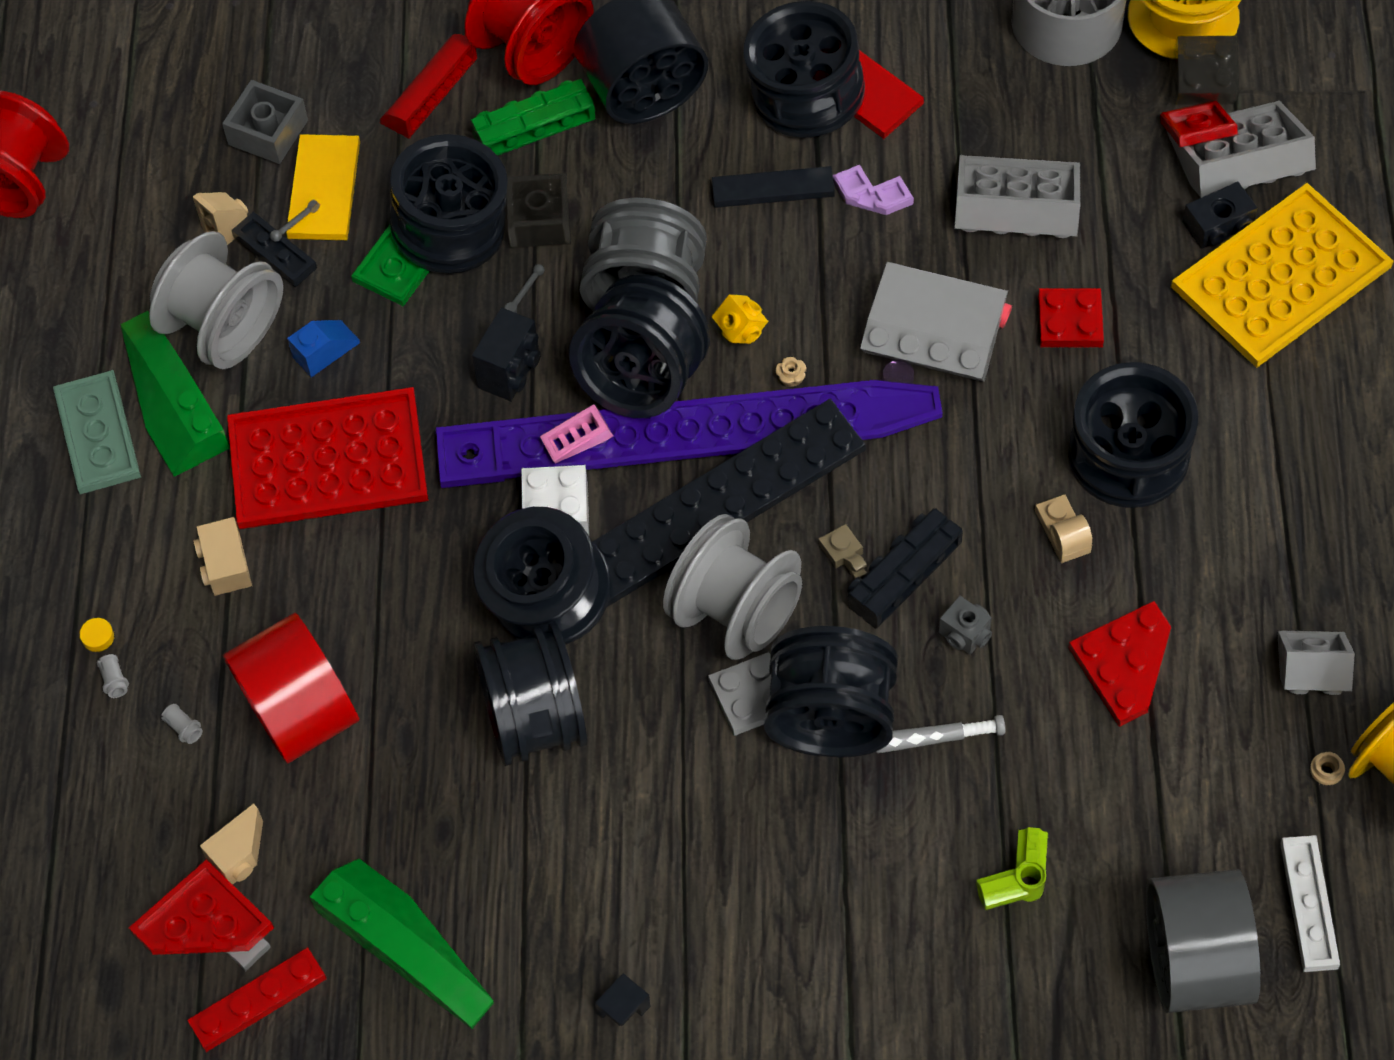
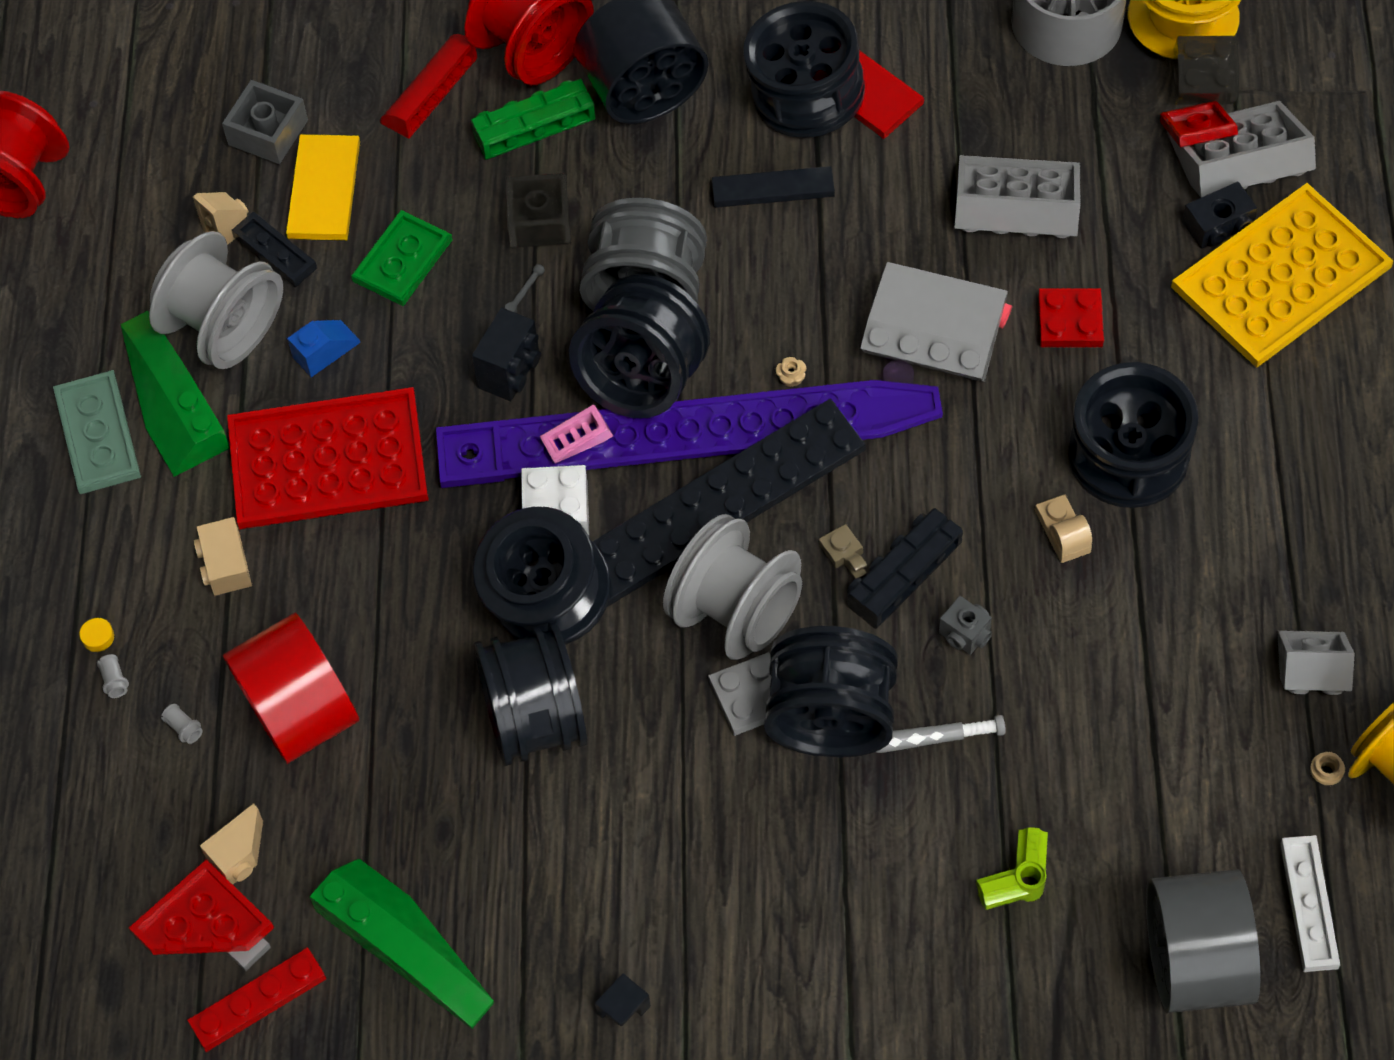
(276, 235): dark grey hinge -> none
(448, 203): black wheel -> none
(740, 319): yellow brick -> none
(882, 198): lavender tile -> none
(1125, 660): red plate -> none

